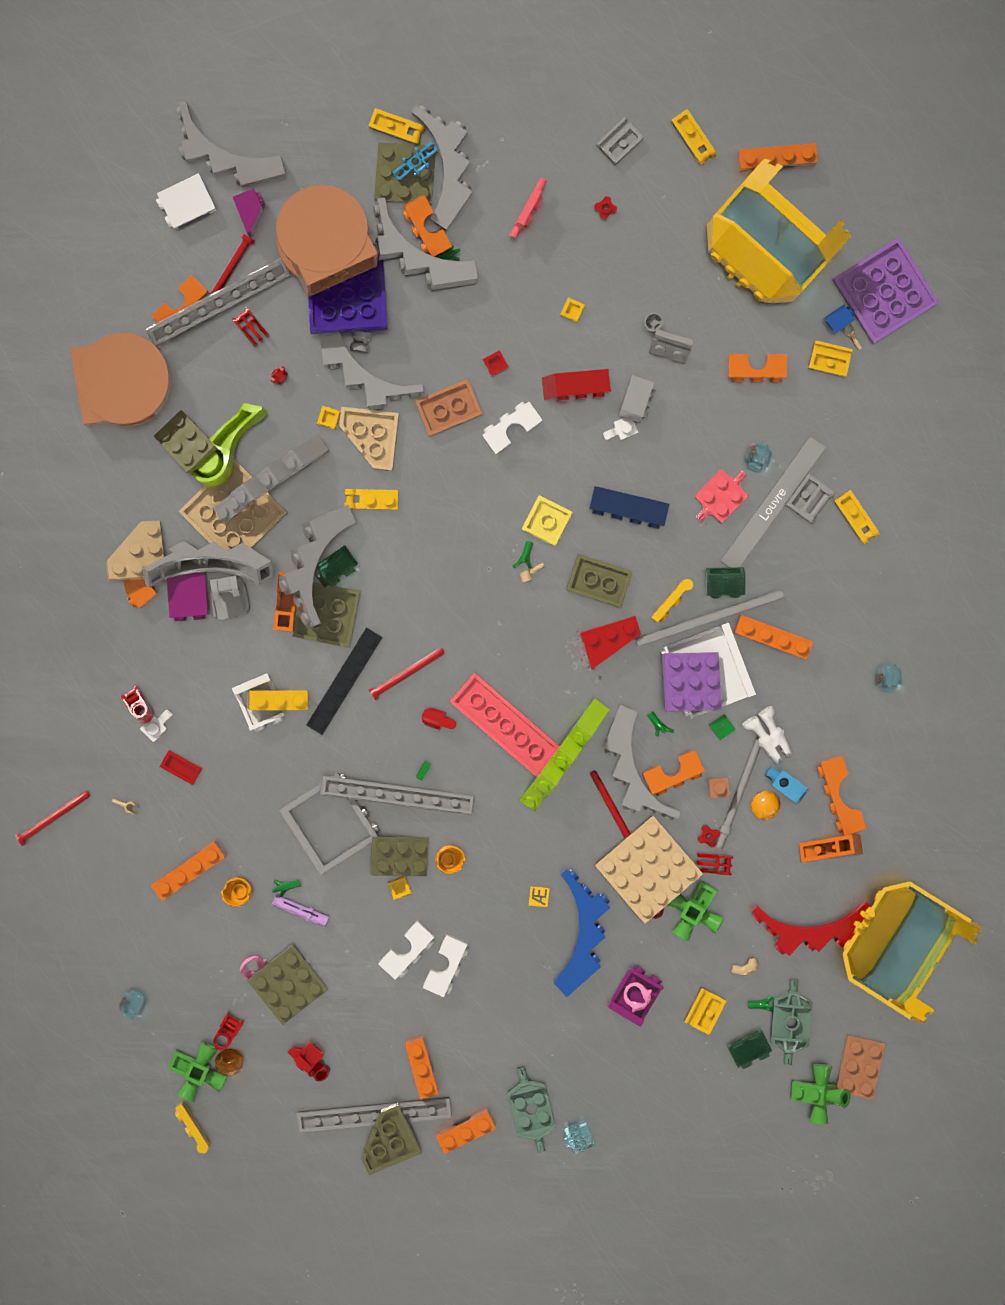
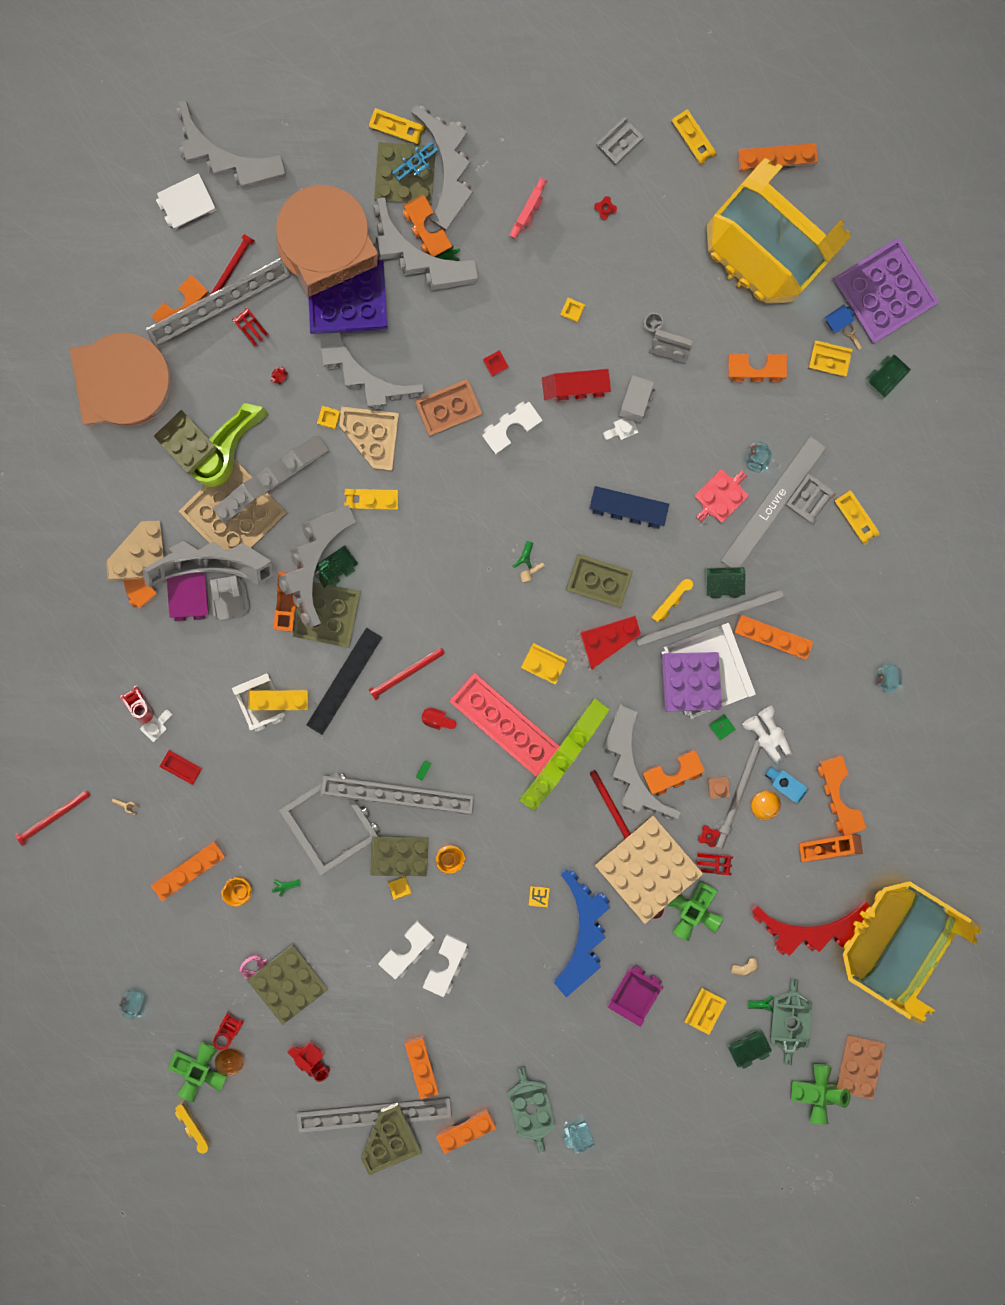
(250, 209): magenta slope -> none
(300, 911): lavender pin -> none
(360, 336): light grey wheel -> none
(544, 663): none -> yellow plate
(547, 520): light yellow tile -> none
(646, 996): bright pink piece -> none
(659, 726): green bar -> none
(888, 376): none -> clear green brick

